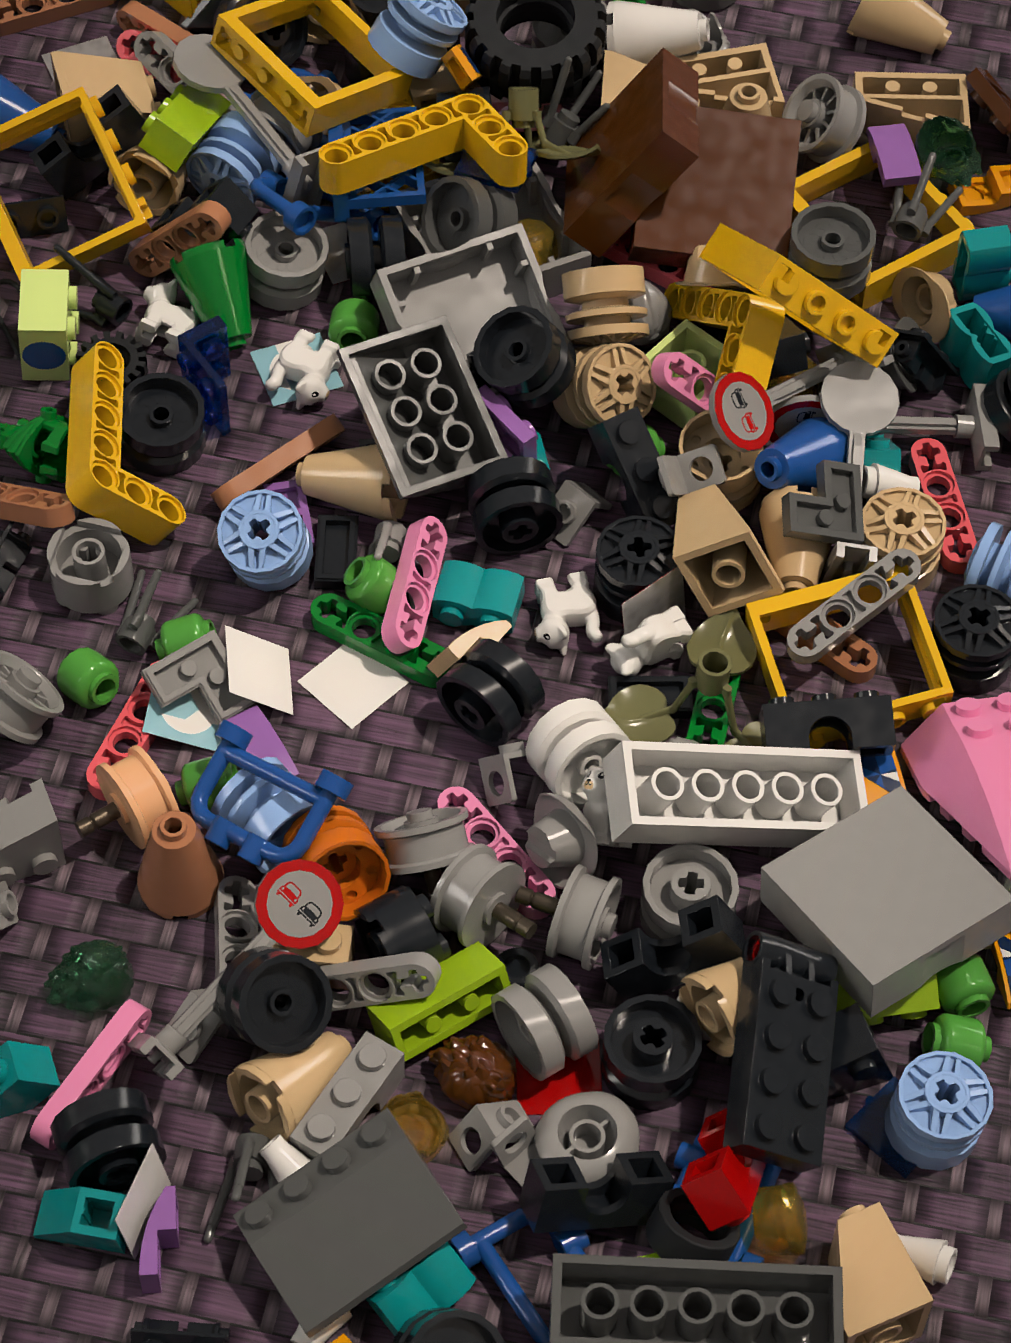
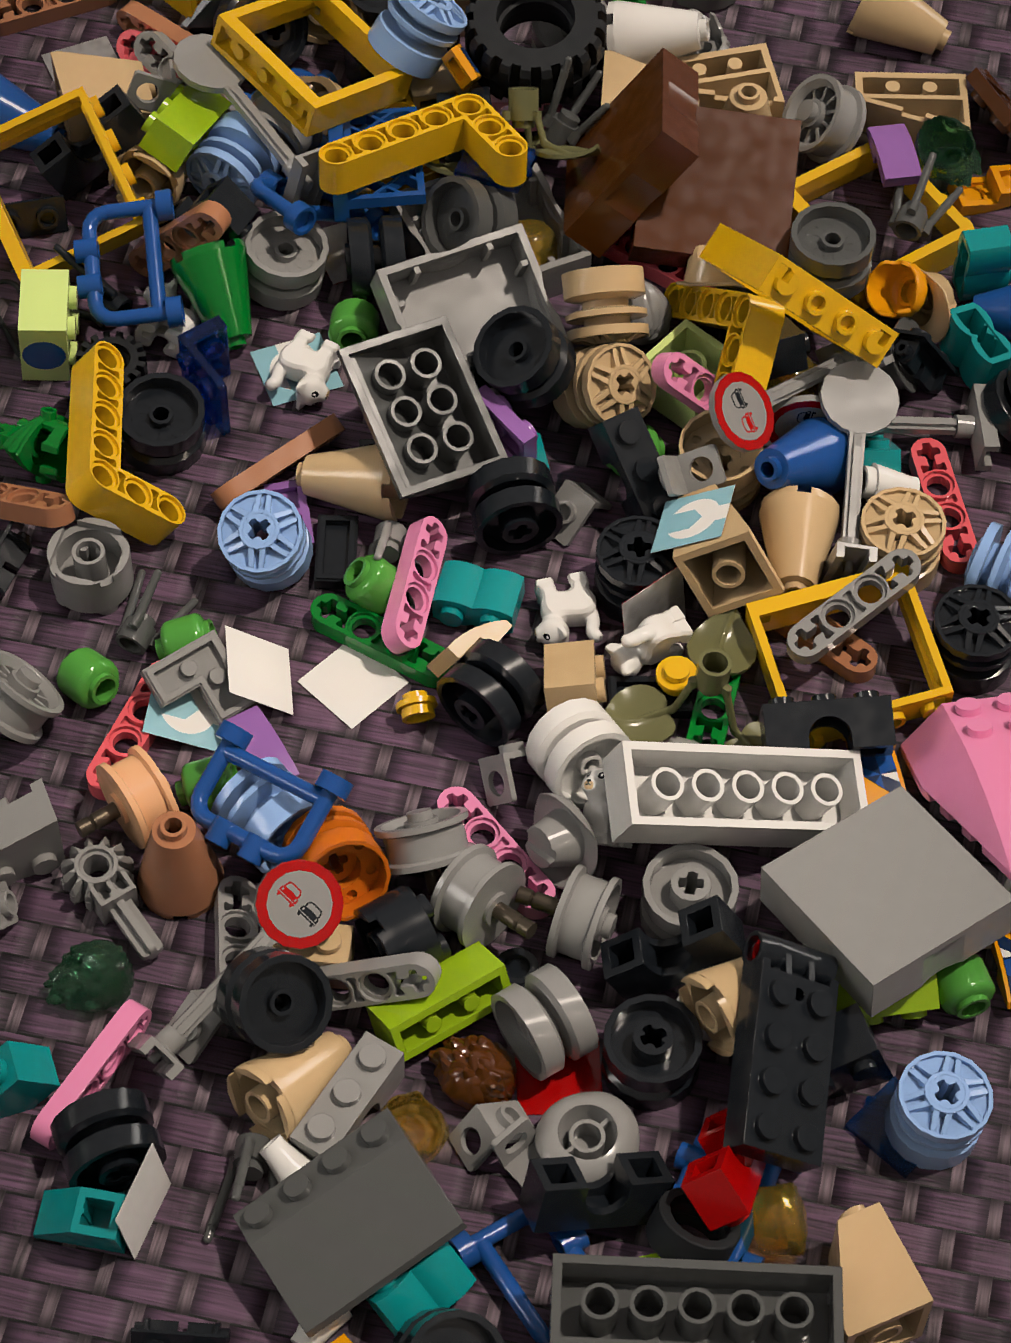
(88, 252): none -> blue bar
(111, 895): none -> light grey gear
(160, 1233): medium lavender slope -> none
(164, 84): none -> light grey bracket
(416, 707): none -> yellow plate
(573, 673): none -> tan brick
(673, 674): none -> yellow plate
(693, 519): none -> medium azure sticker
(833, 513): dark grey plate -> none
(896, 289): none -> light orange hair
(931, 1257): white cone -> none
(957, 1035): bright green head -> none

